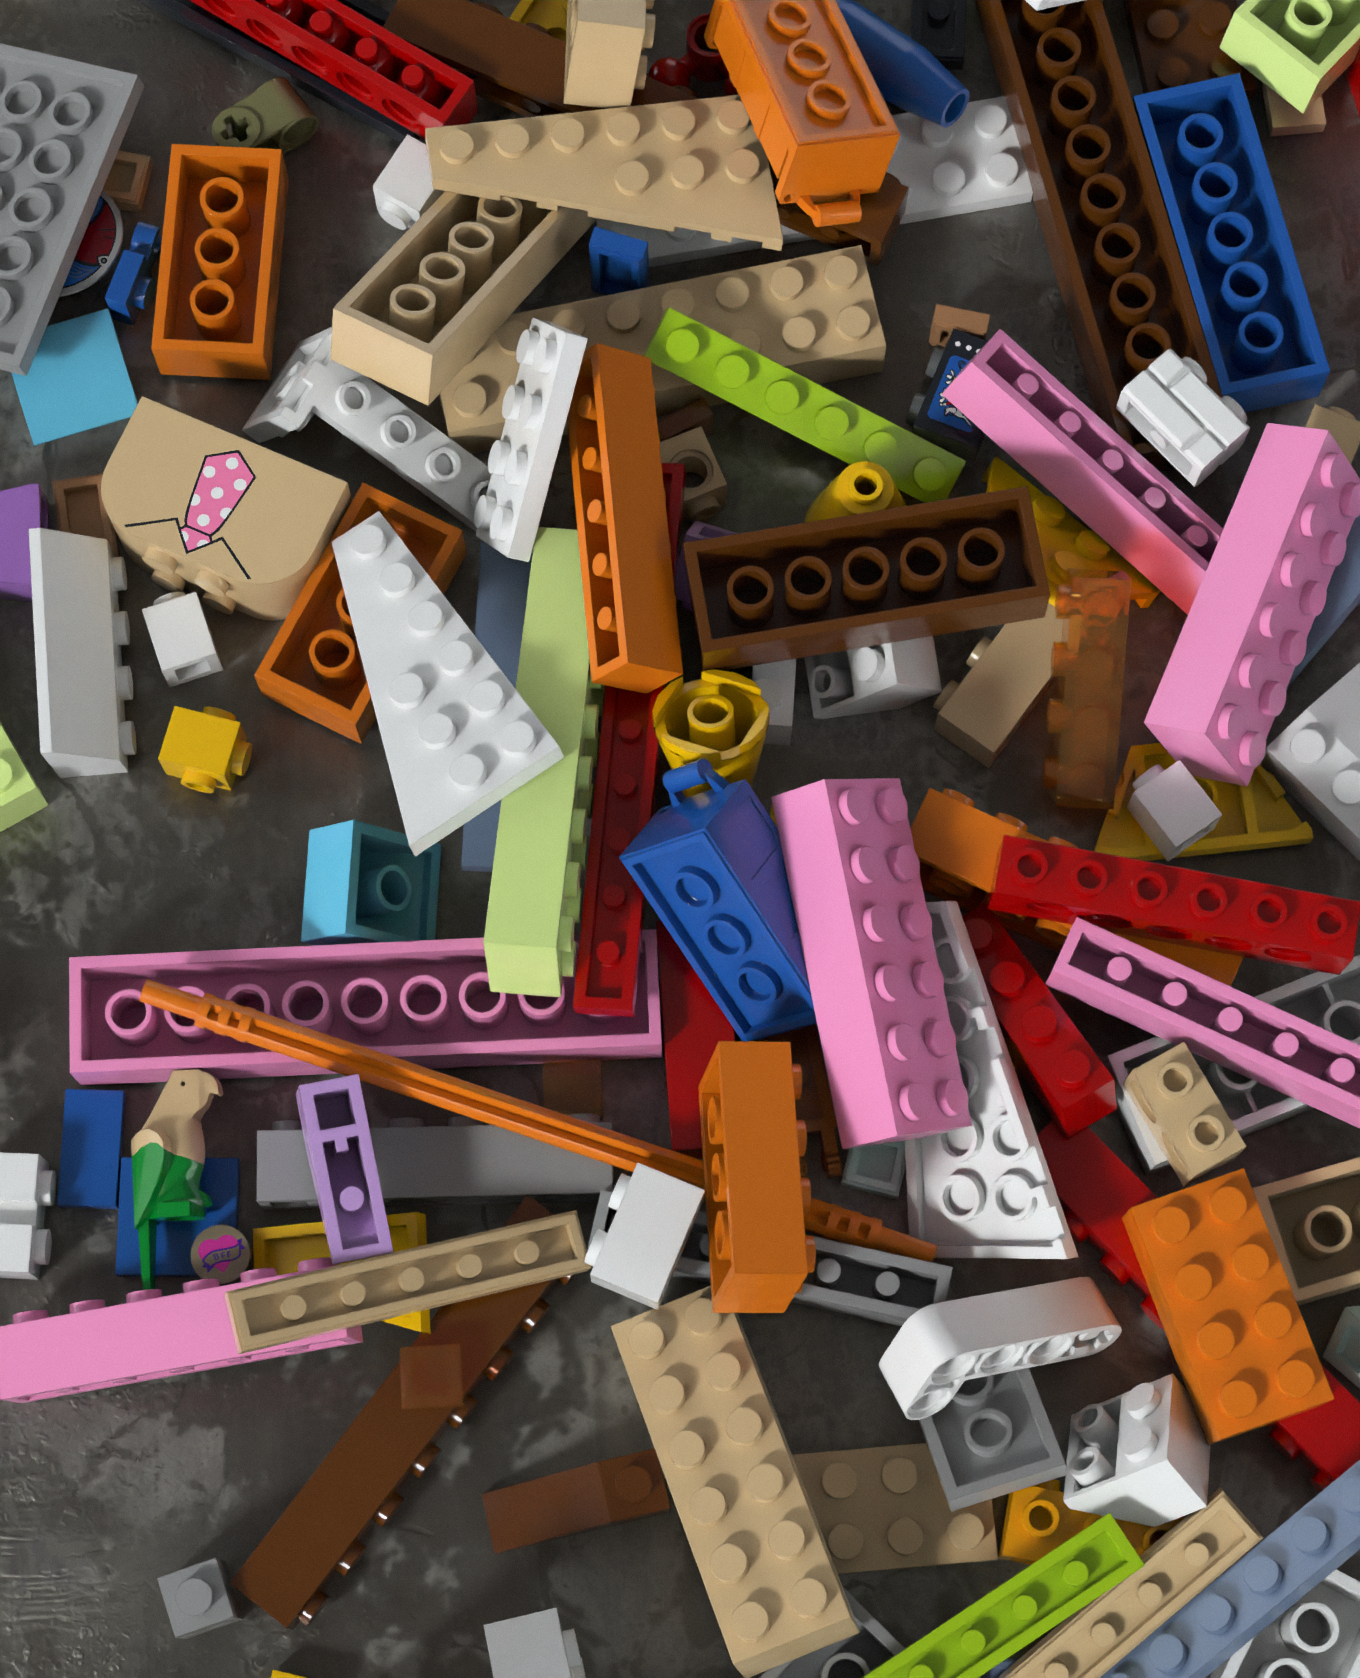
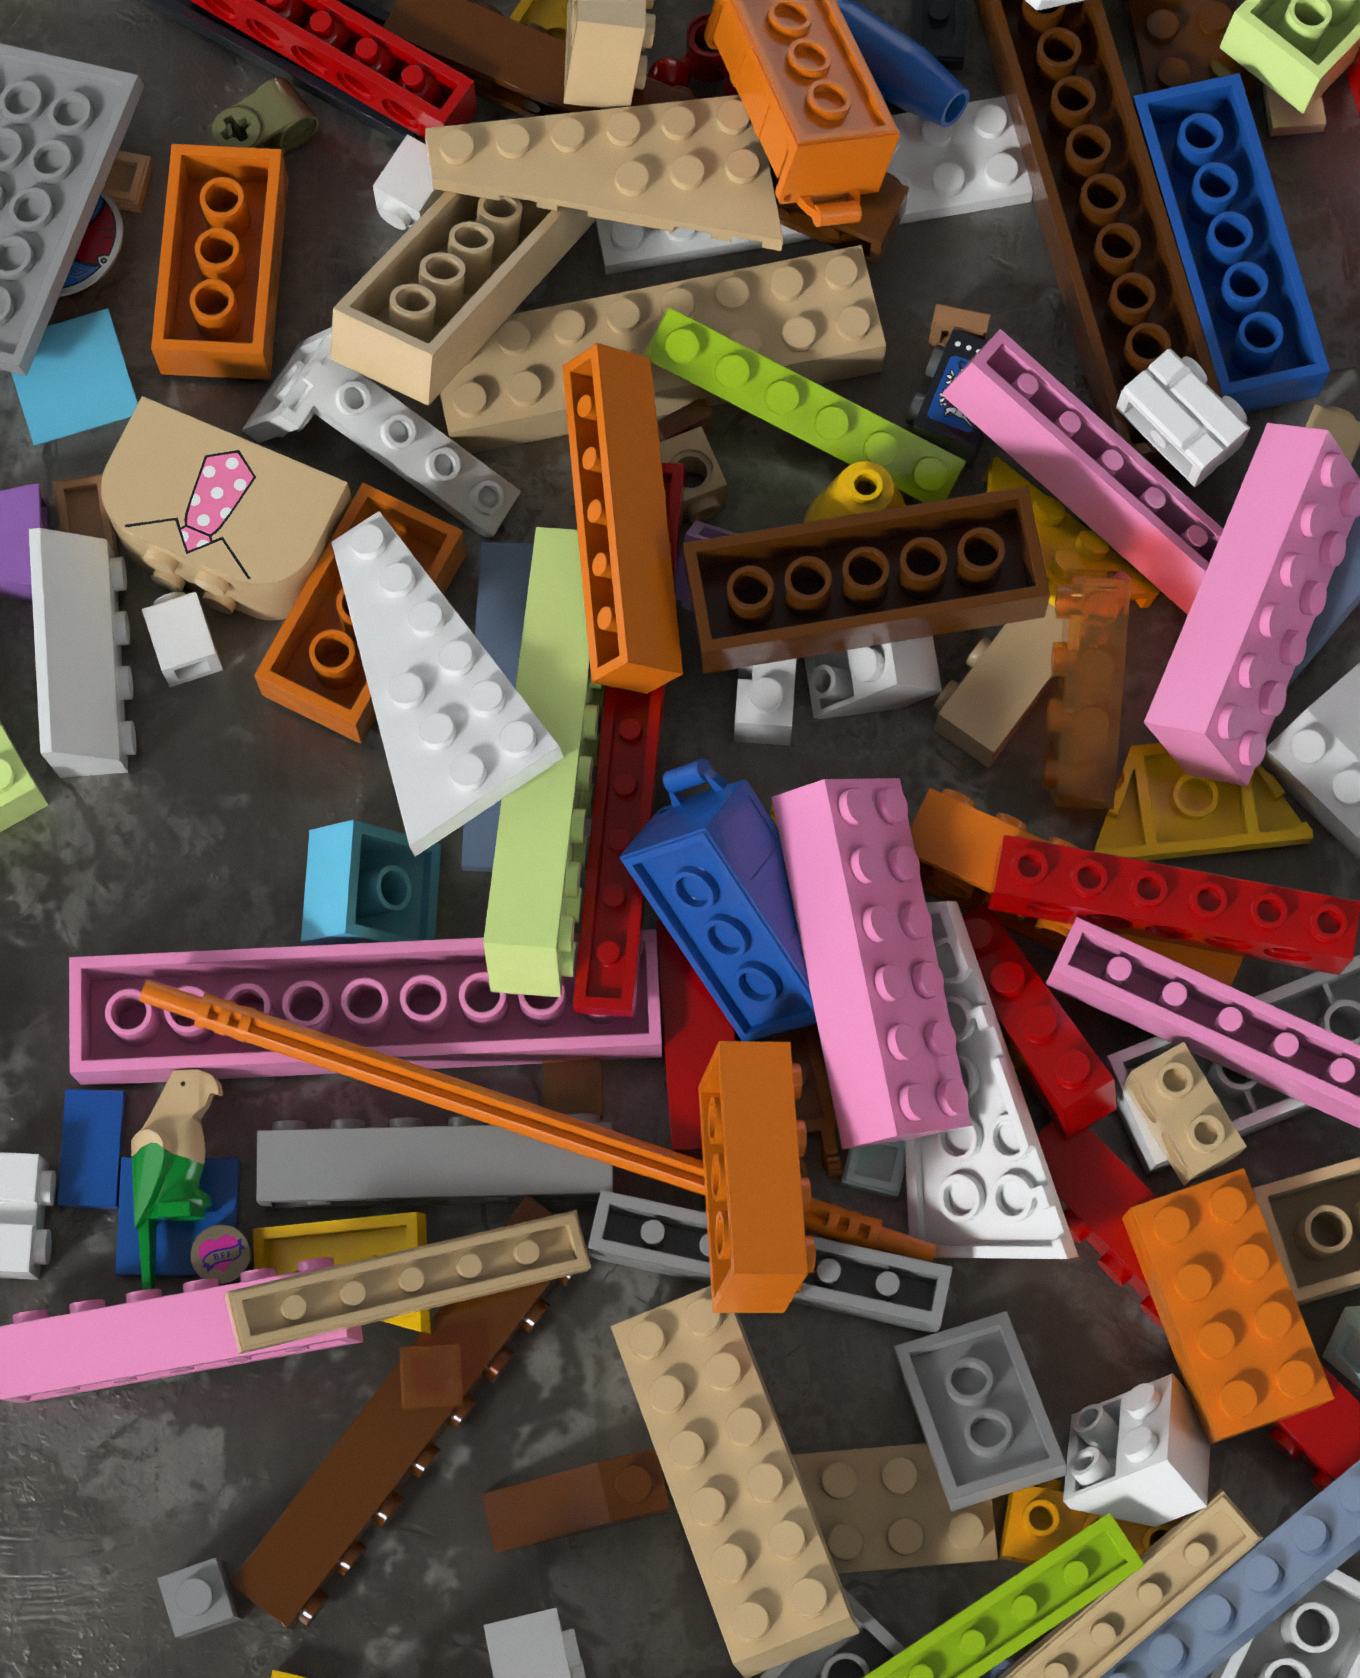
(132, 282): blue plate -> none
(205, 748): yellow brick -> none
(344, 1168): lavender slope -> none
(530, 439): white plate -> none
(617, 262): blue tile -> none
(645, 1235): white brick -> none
(715, 721): yellow cone -> none
(993, 1336): white beam -> none
(1172, 808): white brick -> none

